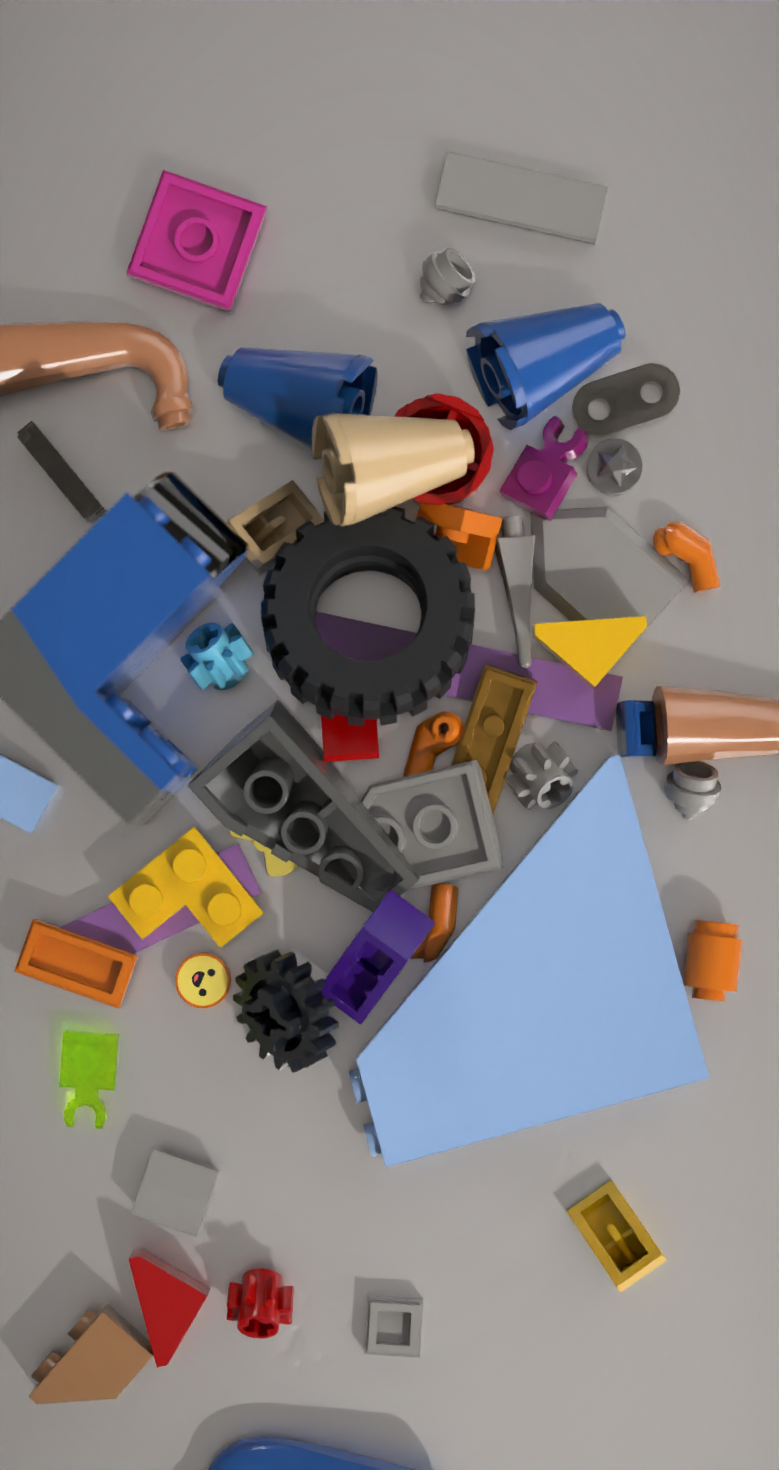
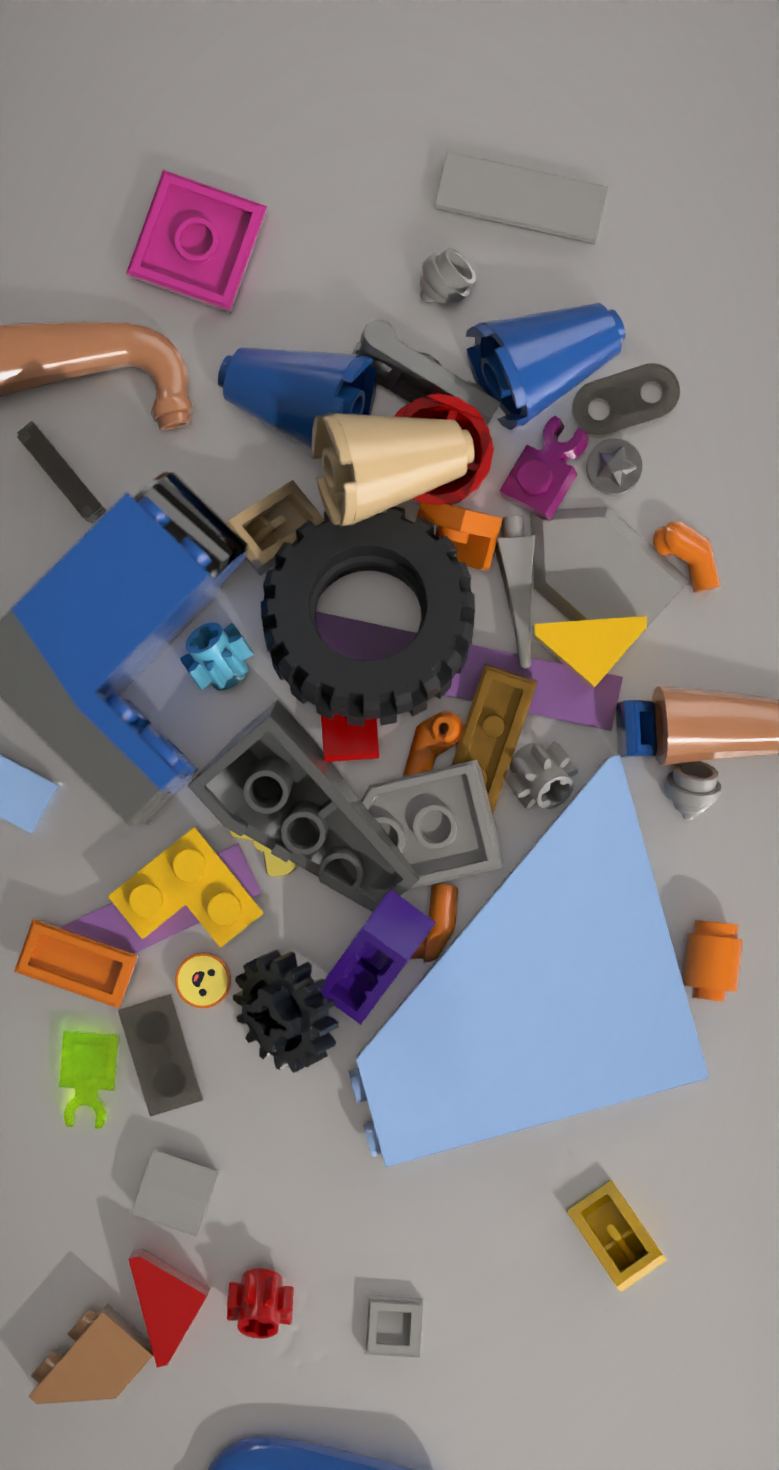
(161, 1054): none -> clear smoke plate
(417, 373): none -> dark grey plate

